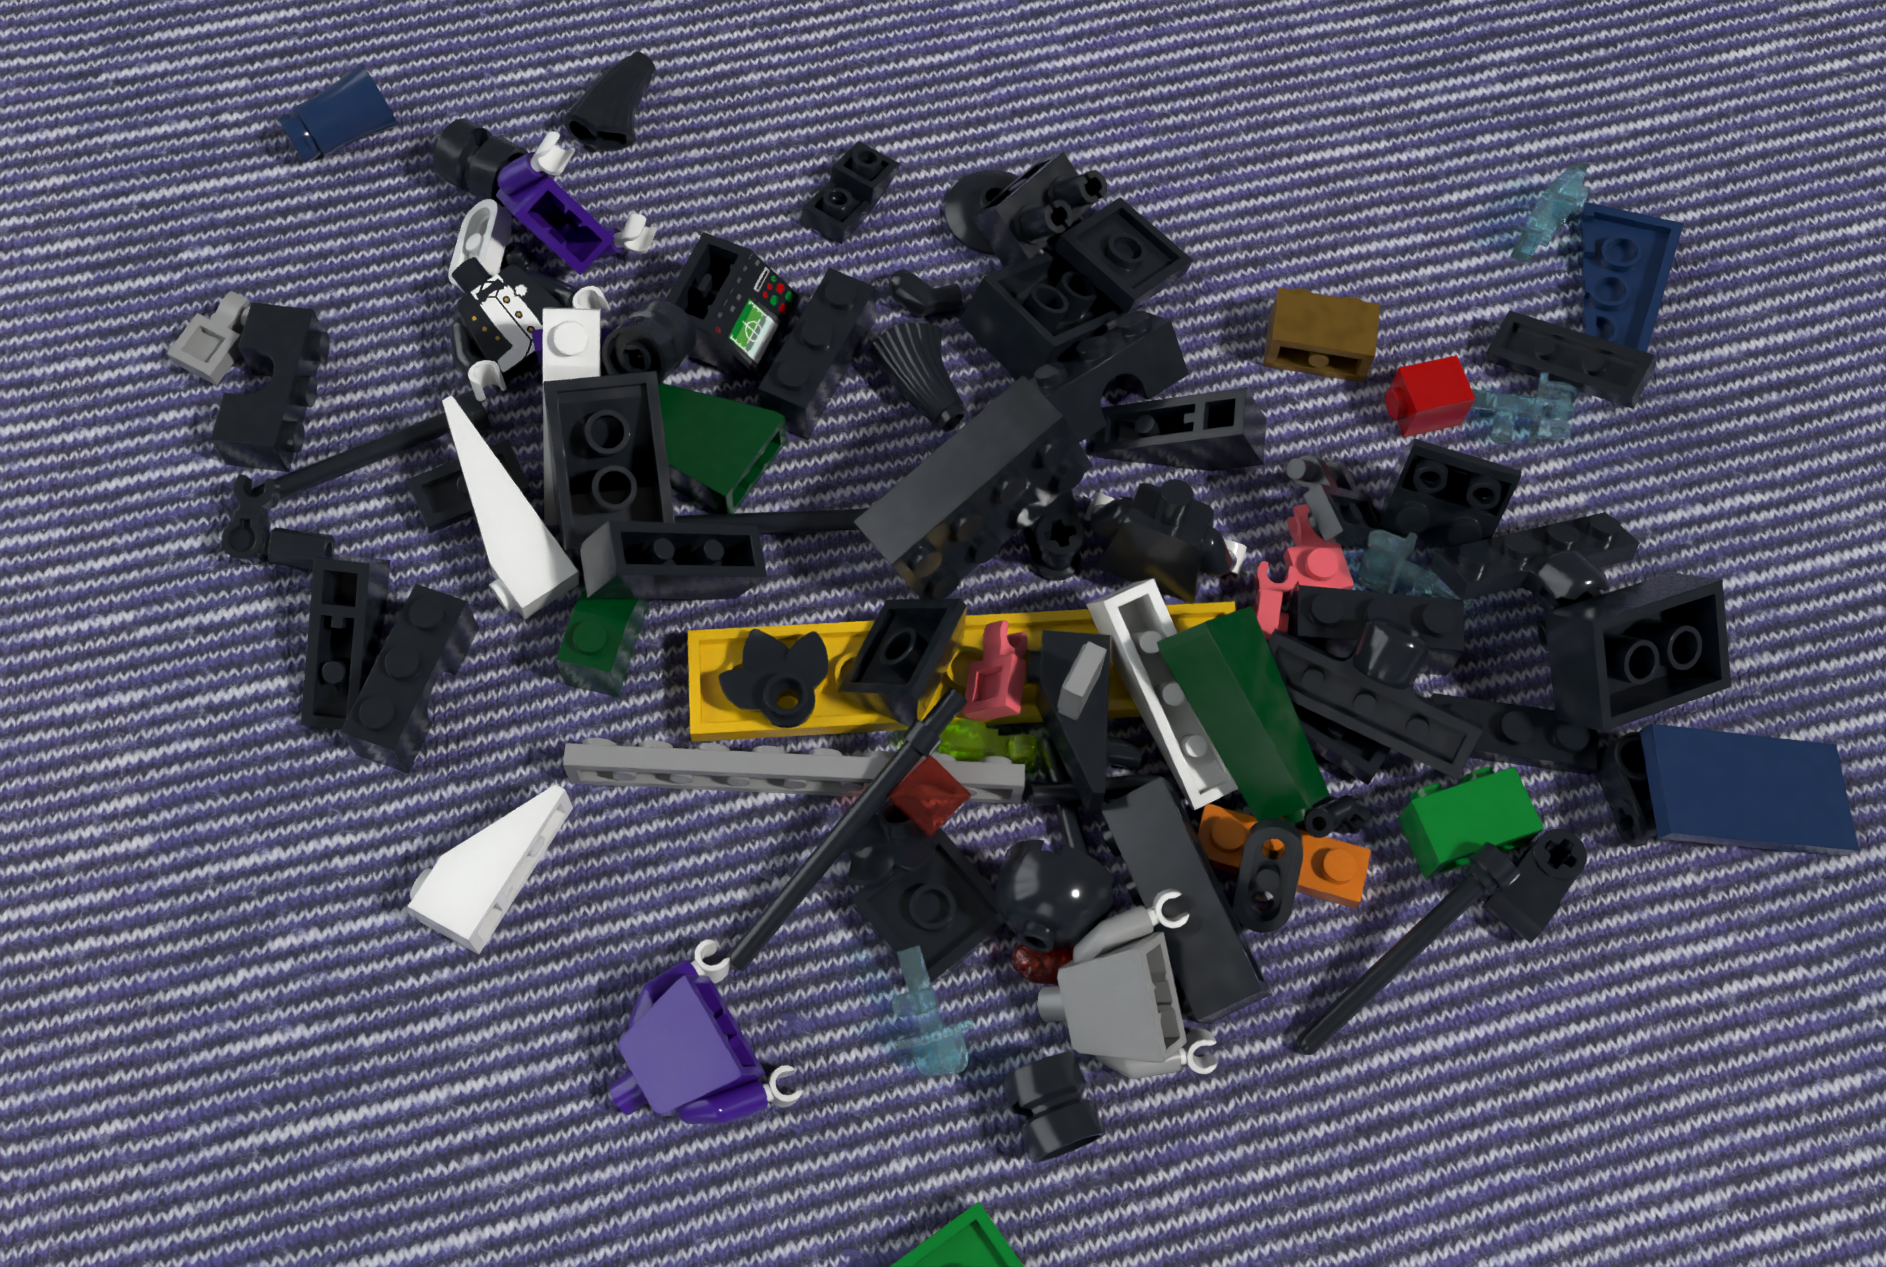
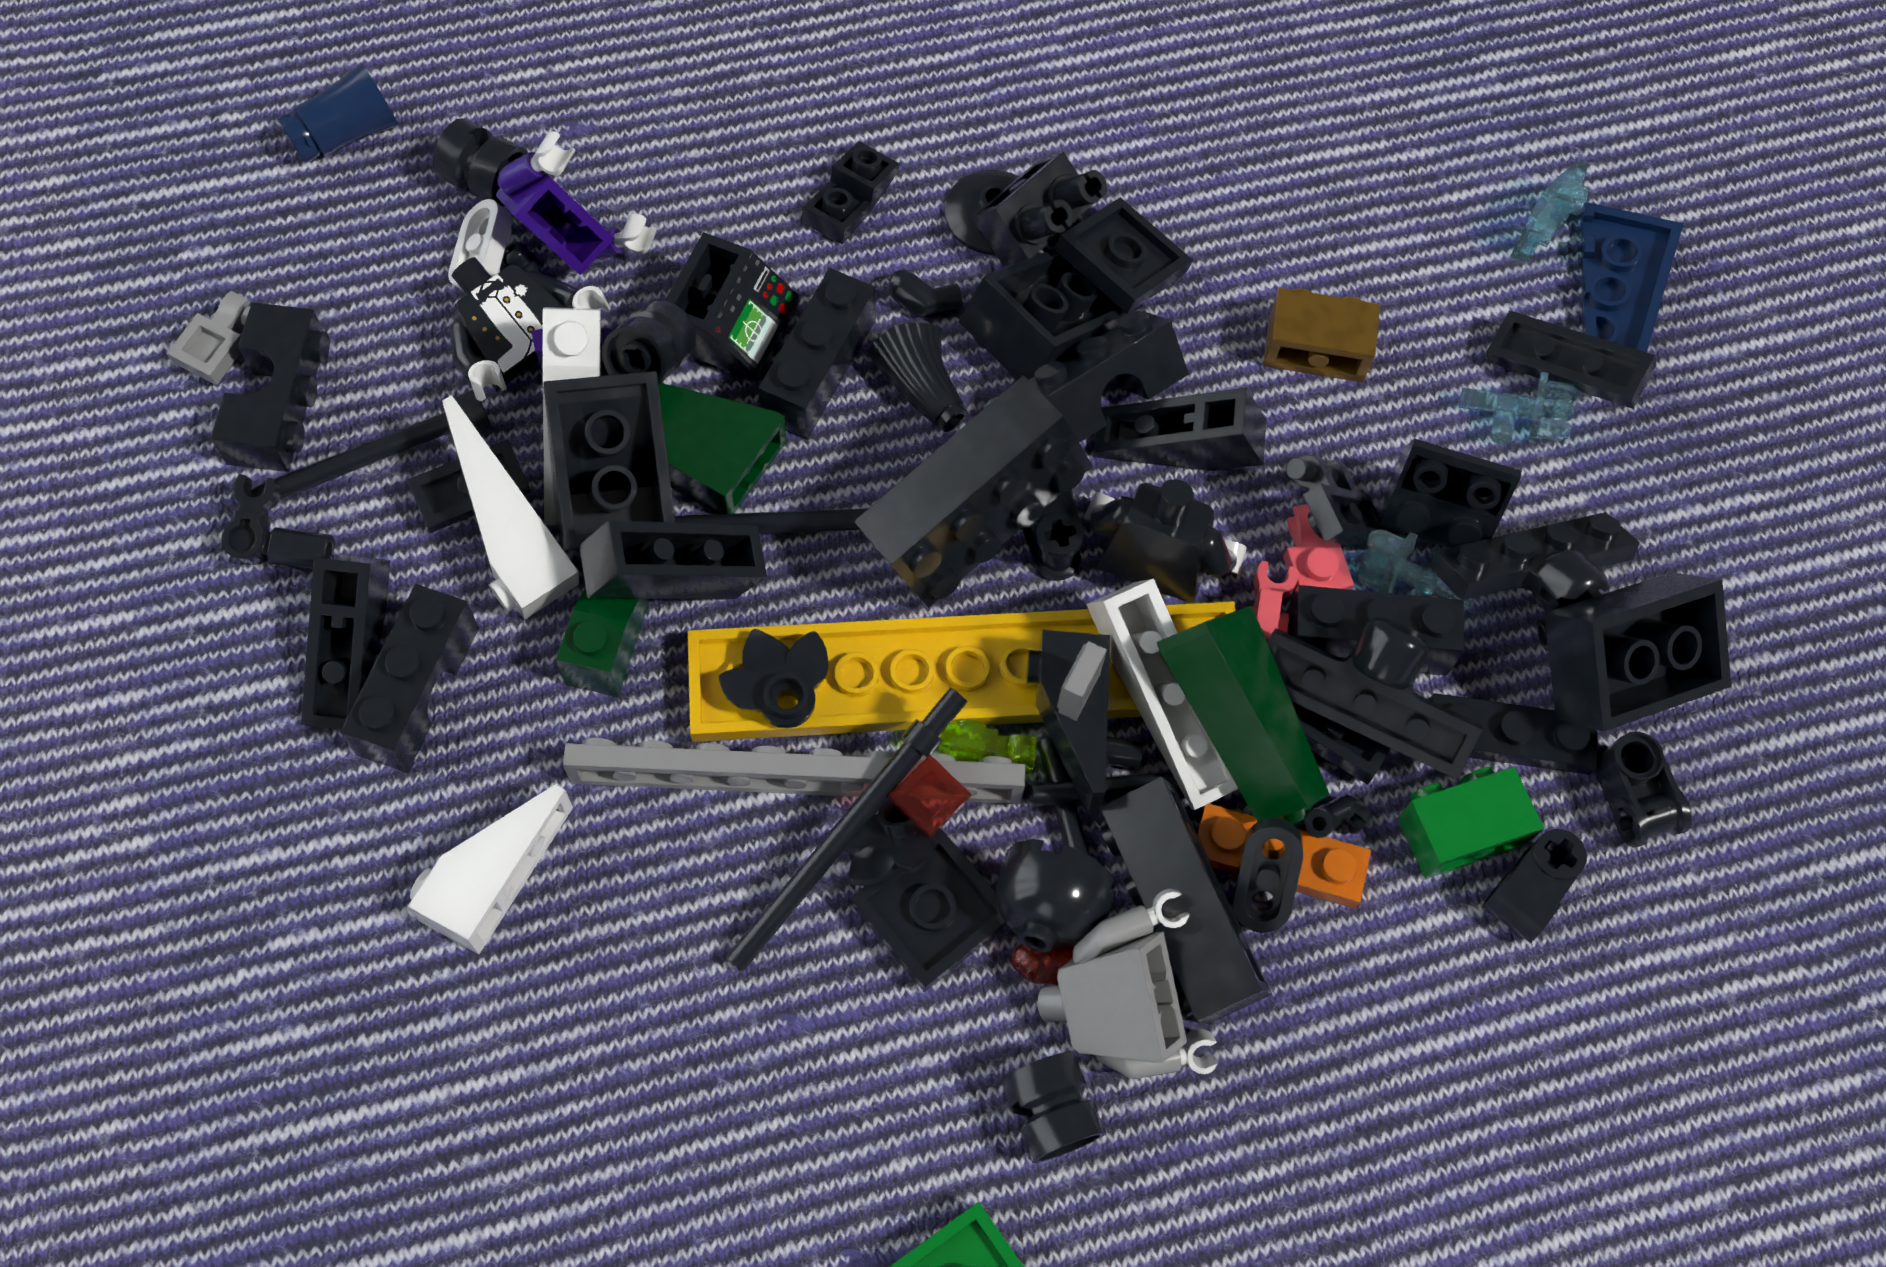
(607, 110): black piece -> none
(690, 1052): dark purple torso -> none
(905, 657): black slope -> none
(937, 1046): clear light blue arm -> none
(998, 680): coral plate -> none
(1429, 396): red brick -> none
(1488, 872): black piece -> none
(1747, 790): dark blue tile -> none

